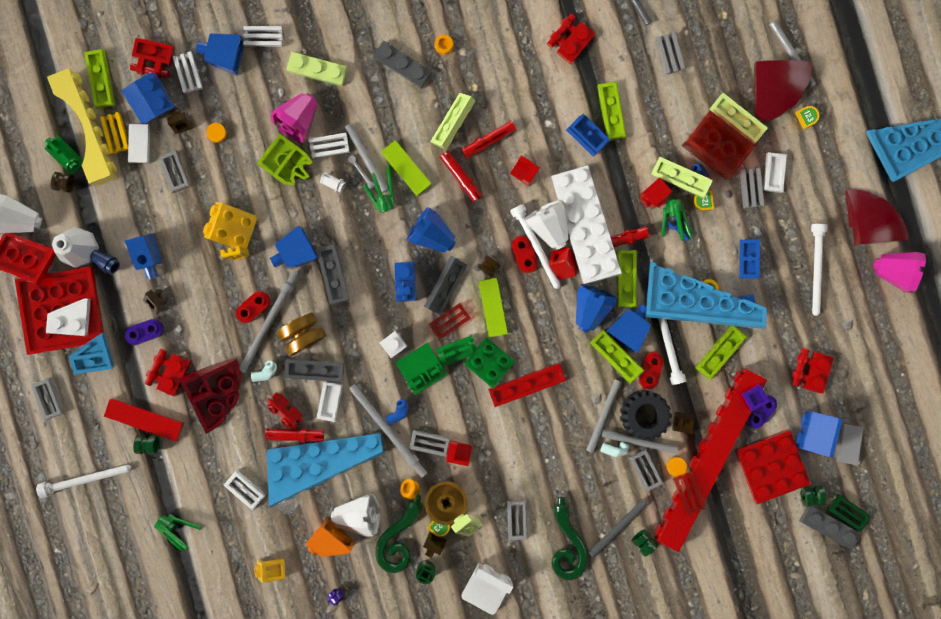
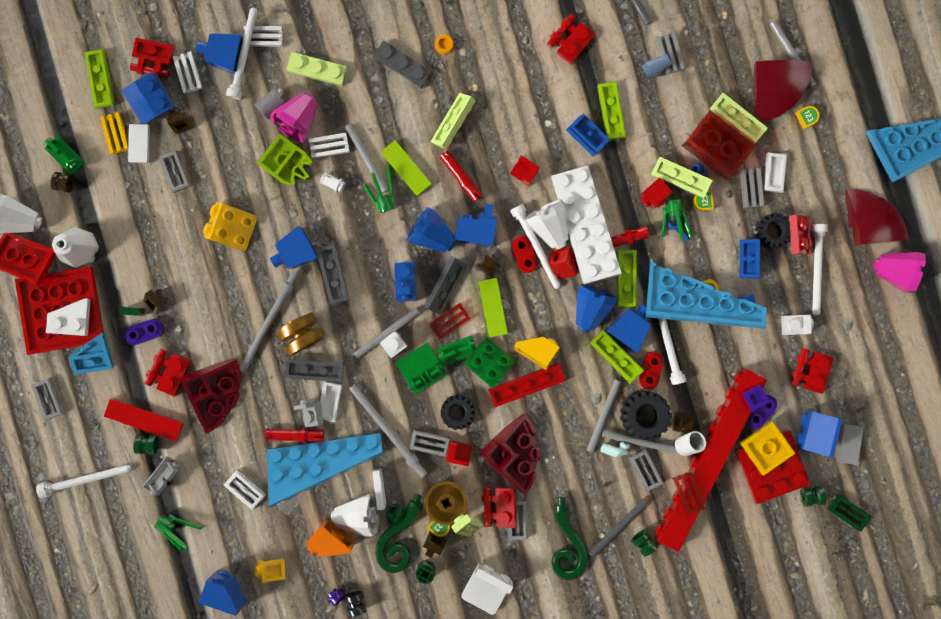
(96, 163): light yellow arch -> none
(105, 262): dark blue cone -> none
(132, 311): none -> dark green tile
(143, 248): blue torso -> none
(162, 475): none -> light grey hinge
(216, 132): light orange tile -> none
(223, 593): none -> blue slope
(235, 89): none -> white piece
(235, 254): yellow tile -> none
(253, 308): red plate -> none
(266, 374): light aqua arm -> none
(269, 103): none -> light grey piece
(279, 406): red hinge -> none
(311, 413): none -> light grey bracket
(352, 159): light grey hinge -> none
(355, 603): none -> black wheel
(379, 489): none -> white tile
(394, 327): none -> light grey bar
(395, 513): none -> dark green tile
(400, 412): blue arm -> none
(409, 489): light orange tile -> none
(461, 423): none -> black tyre
(478, 231): none -> blue hinge
(489, 139): red pin -> none
(505, 507): none -> red plate
(514, 453): none -> dark red brick
(538, 350): none -> yellow slope
(656, 66): none -> sand blue cone
(676, 466): light orange tile -> none
(683, 442): none -> white piece
(720, 352): lime tile -> none
(763, 235): none -> black tyre
(767, 448): none -> yellow tile
(797, 324): none -> white bracket
(800, 234): none -> red plate
(830, 527): dark grey plate -> none

